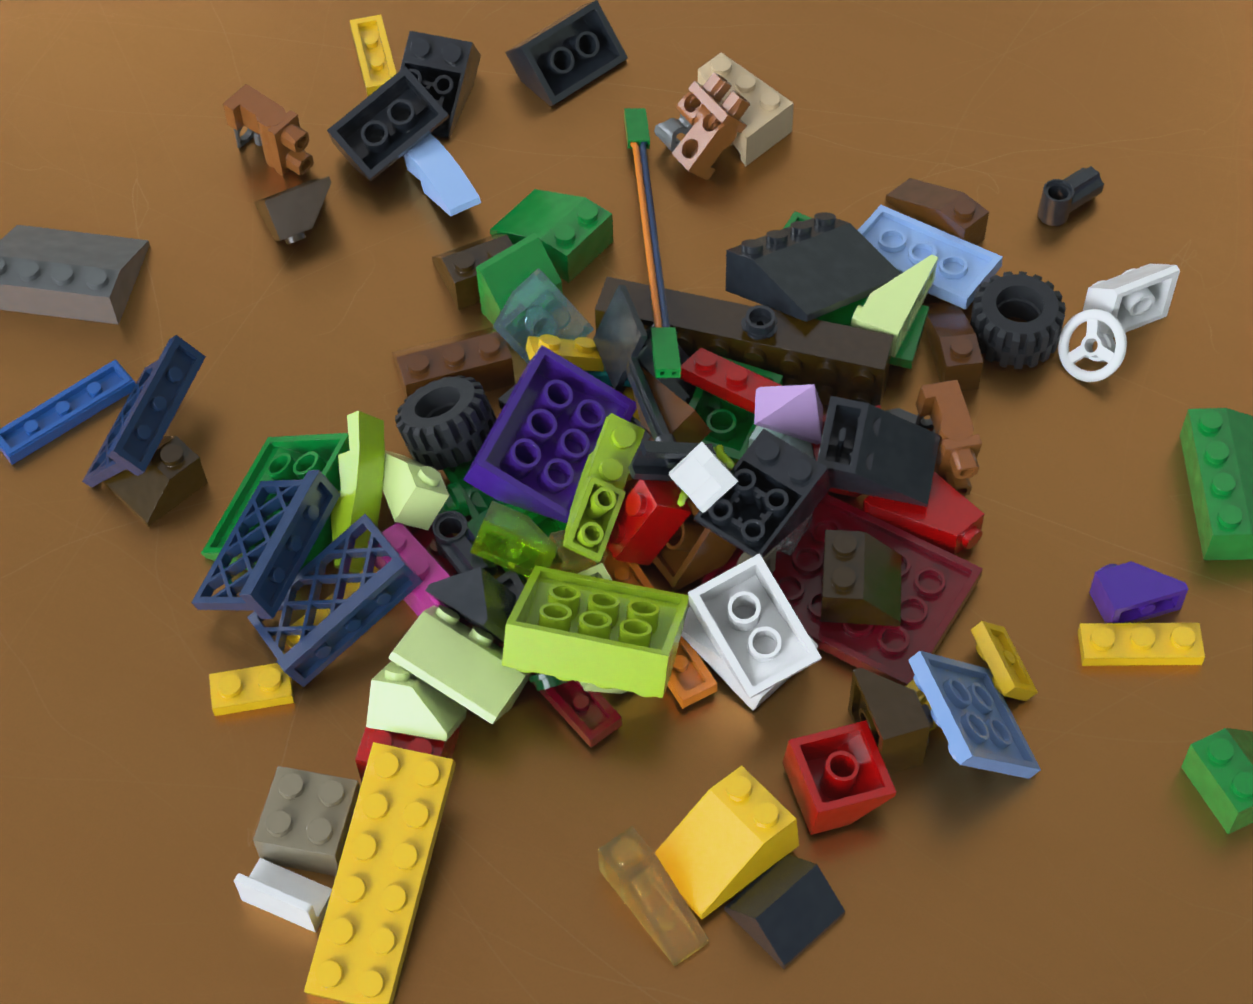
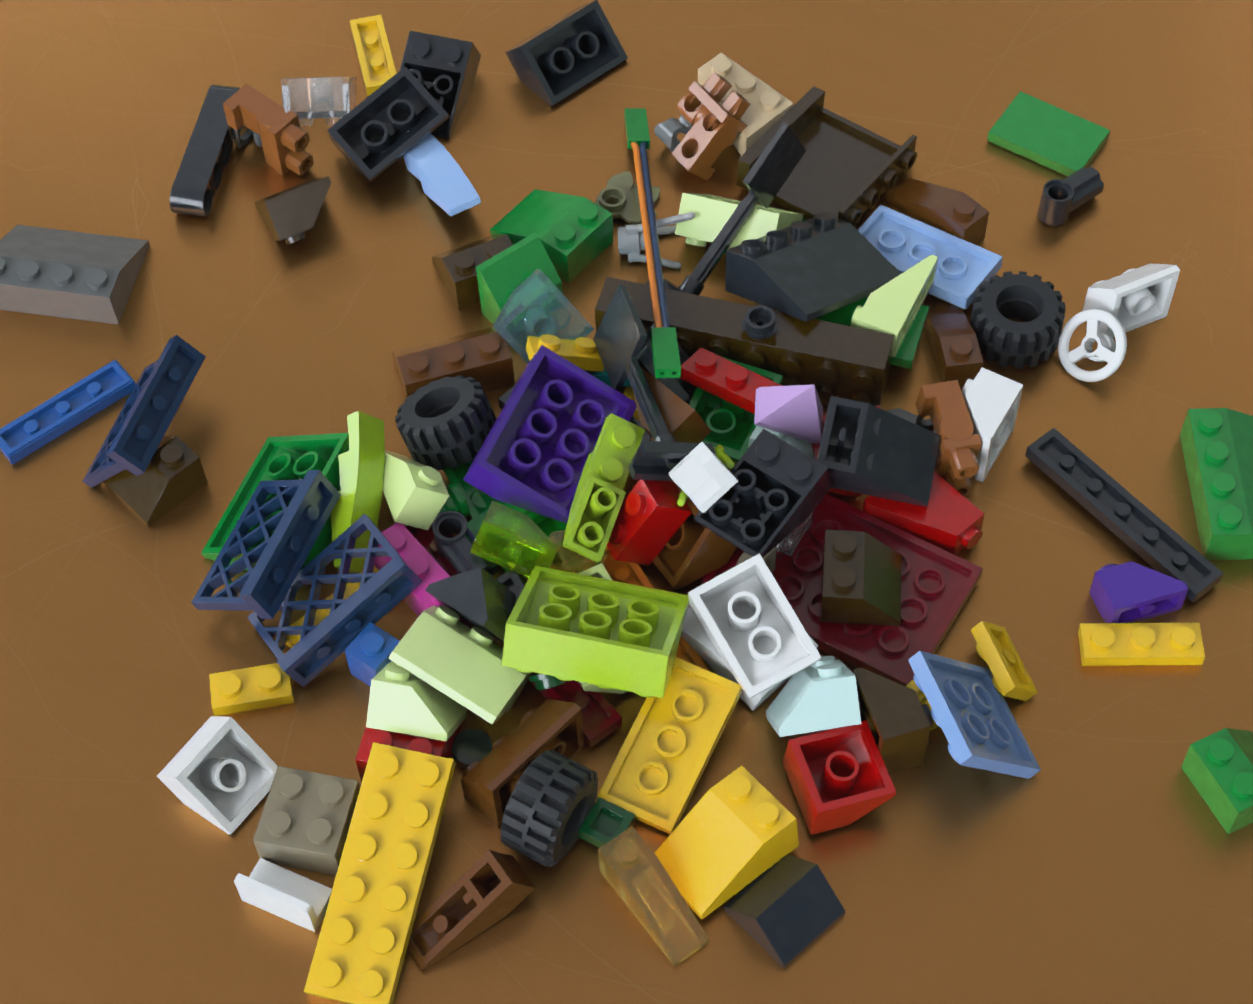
(204, 157): none -> black beam
(220, 773): none -> white slope
(319, 98): none -> clear slope
(369, 652): none -> blue brick
(469, 907): none -> reddish brown slope
(470, 746): none -> black tile
(492, 780): none -> reddish brown slope
(548, 808): none -> black tyre
(605, 823): none -> dark green plate
(622, 198): none -> olive plate
(632, 239): none -> light grey plant
(671, 746): none -> yellow plate
(714, 212): none -> yellowish green slope
(764, 183): none -> black piece
(816, 700): none -> light aqua slope
(842, 166): none -> dark brown panel
(993, 411): none -> white slope
(1048, 134): none -> green tile
(1123, 513): none -> black plate

